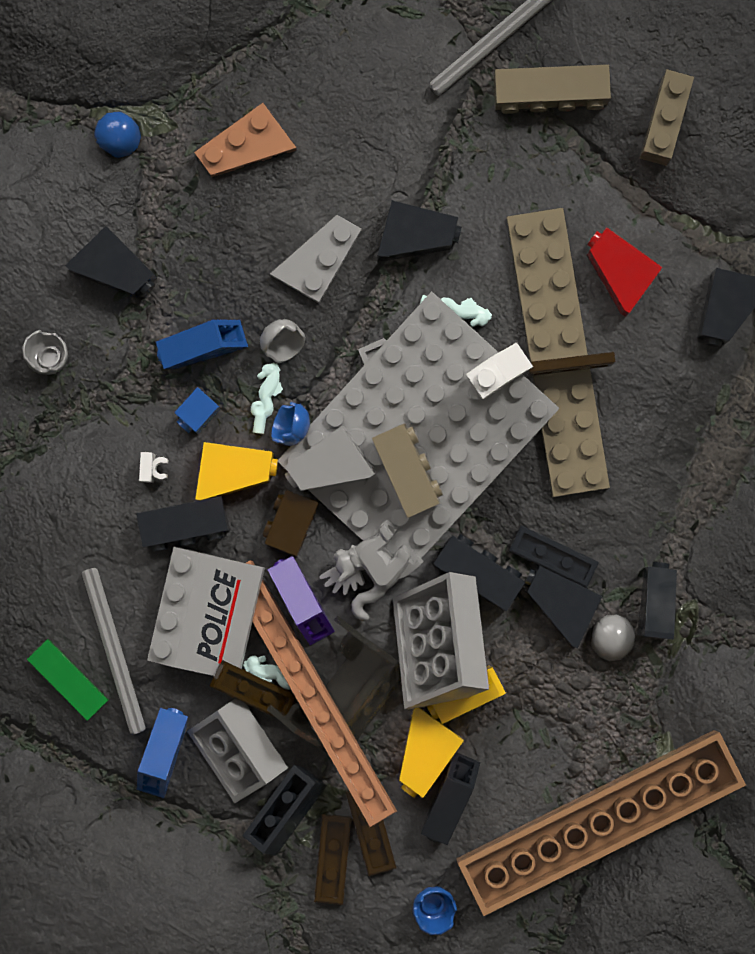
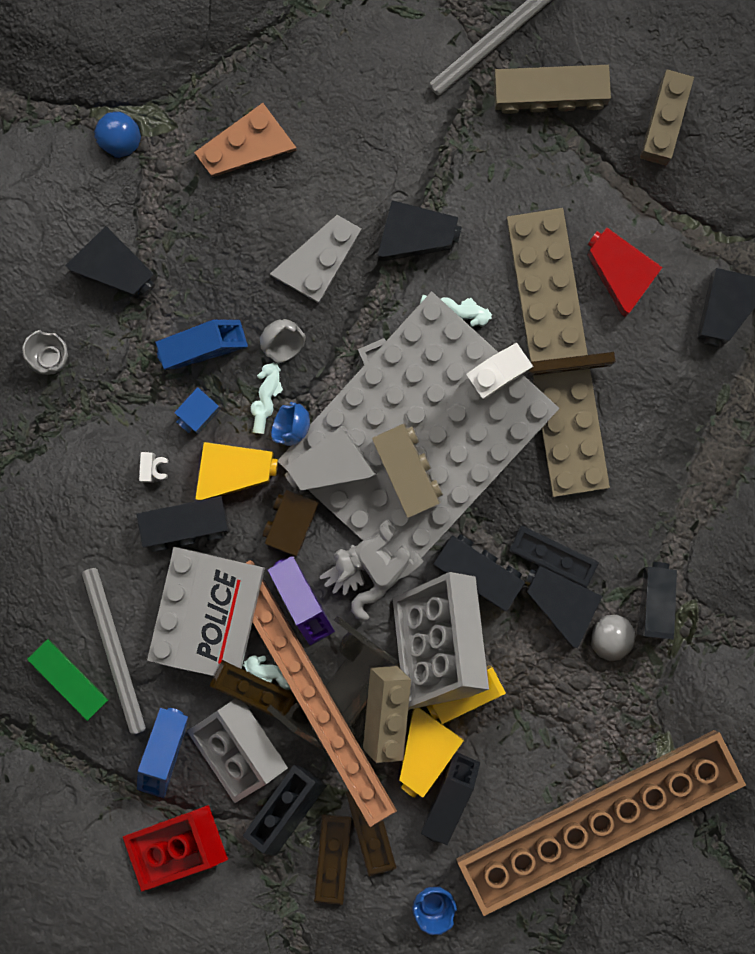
(175, 848): none -> red slope
(386, 714): none -> dark tan brick

